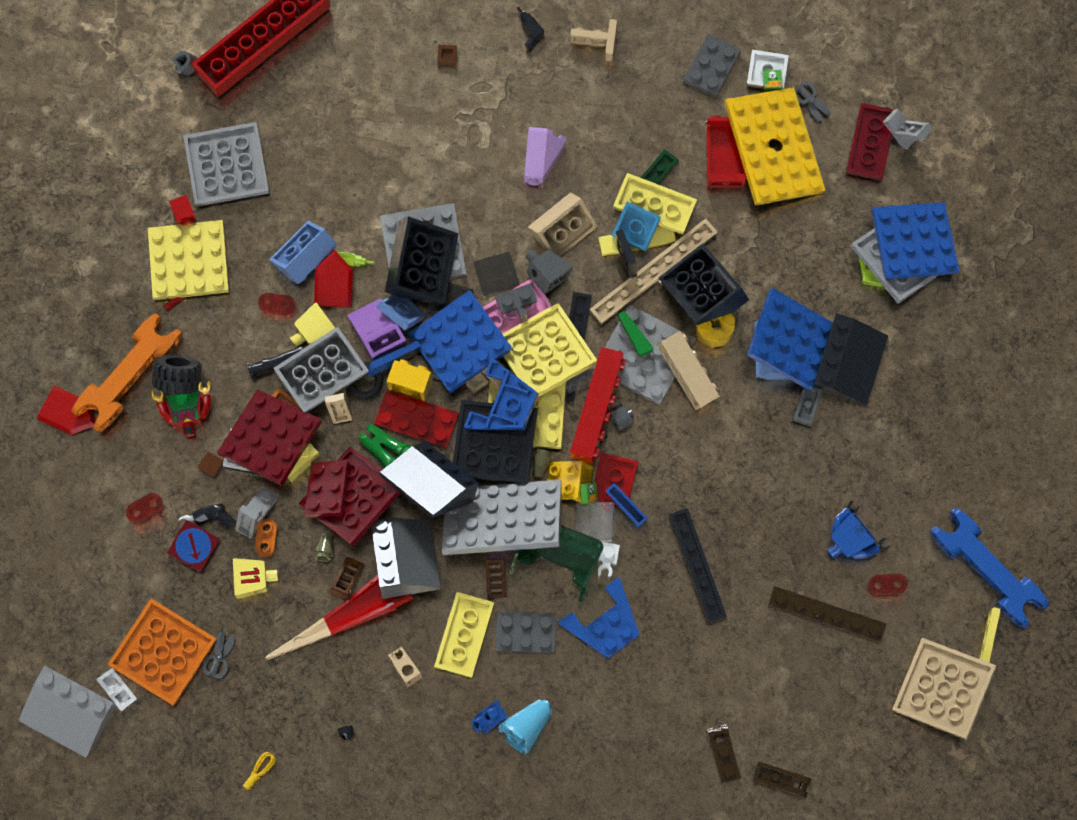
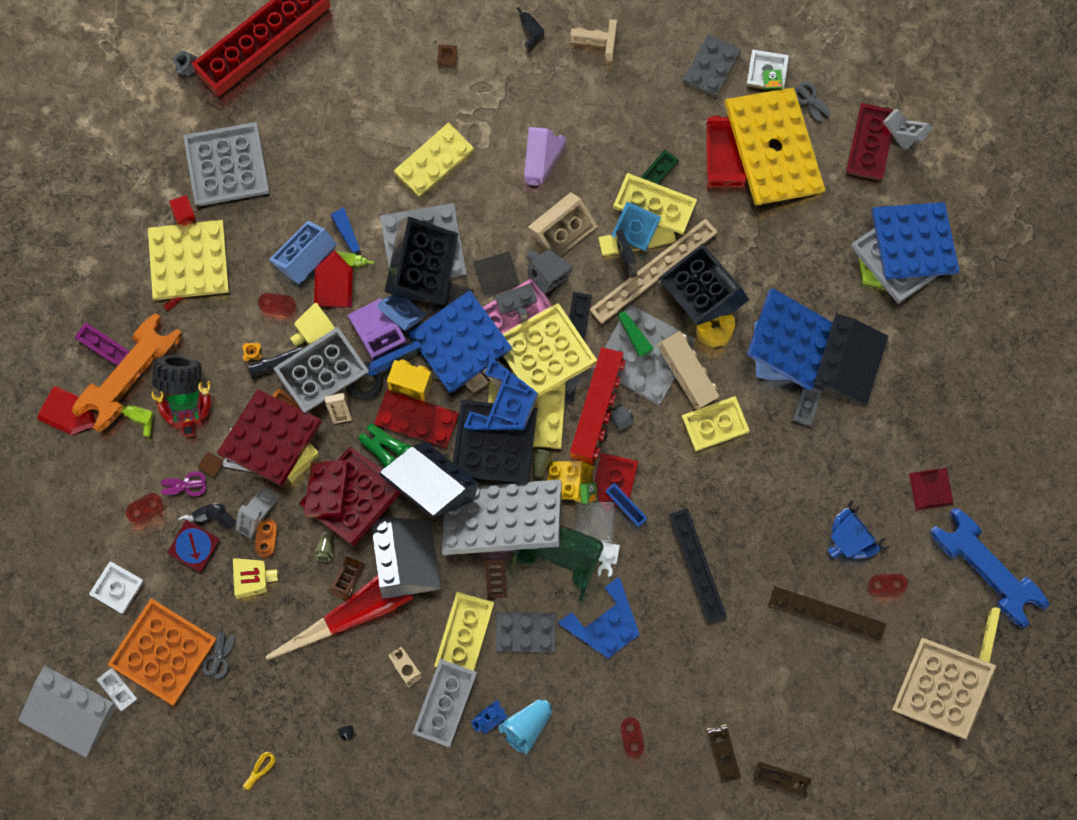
(101, 344): none -> magenta plate
(116, 587): none -> white plate
(141, 416): none -> lime piece
(180, 485): none -> magenta piece
(251, 347): none -> light orange plate
(342, 223): none -> blue piece
(434, 160): none -> light yellow plate
(445, 702): none -> light grey plate
(633, 737): none -> clear red plate
(715, 423): none -> light yellow plate
(931, 489): none -> dark red piece

